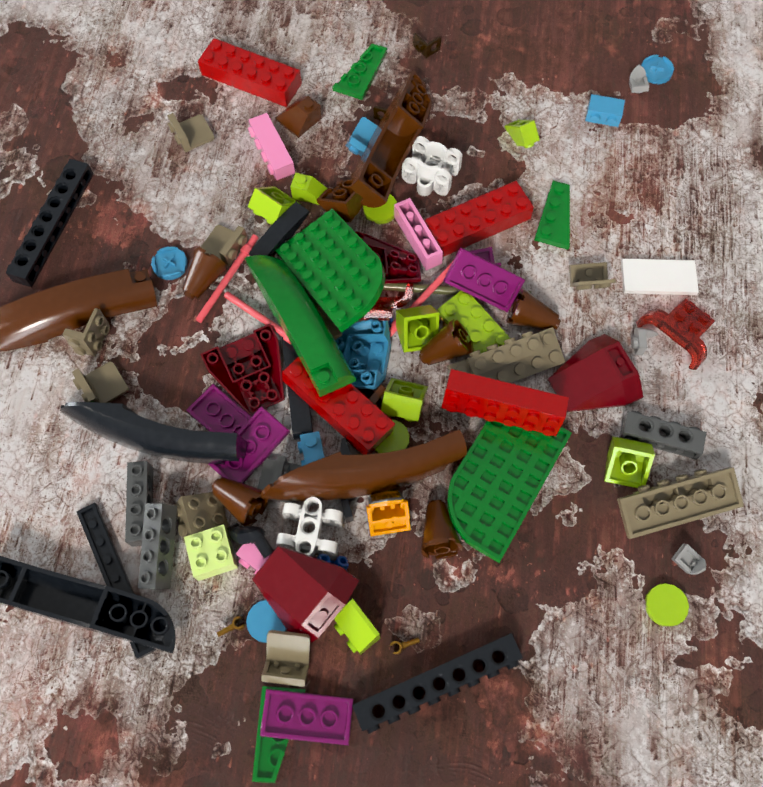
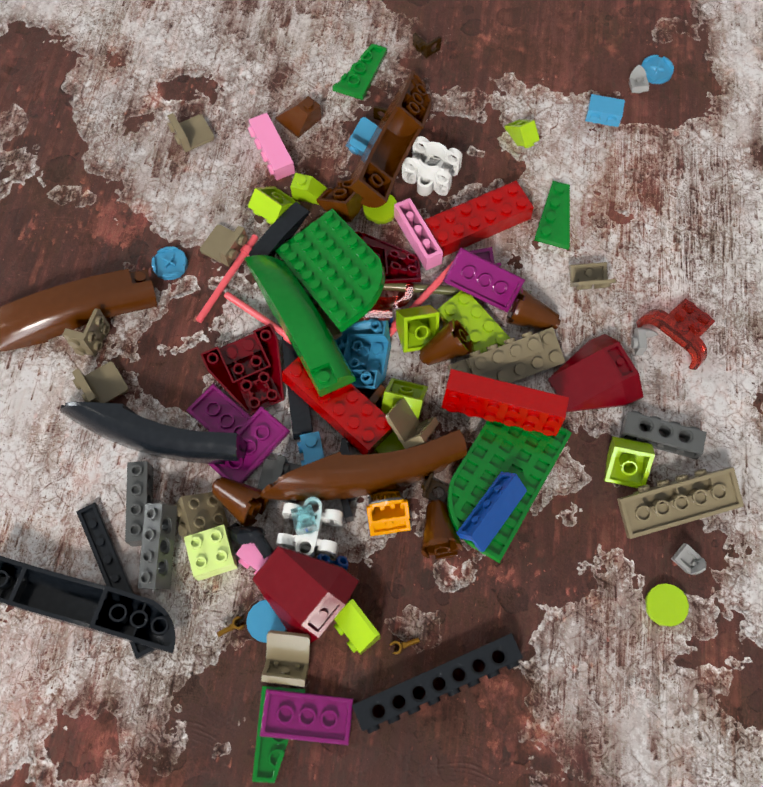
(50, 223): black brick -> none
(202, 273): reddish brown cone -> none
(250, 72): red brick -> none
(304, 519): none -> clear light blue brick
(407, 426): none -> dark tan bracket
(429, 484): none -> dark brown bracket
(492, 510): none -> blue panel
(659, 276): white tile -> none

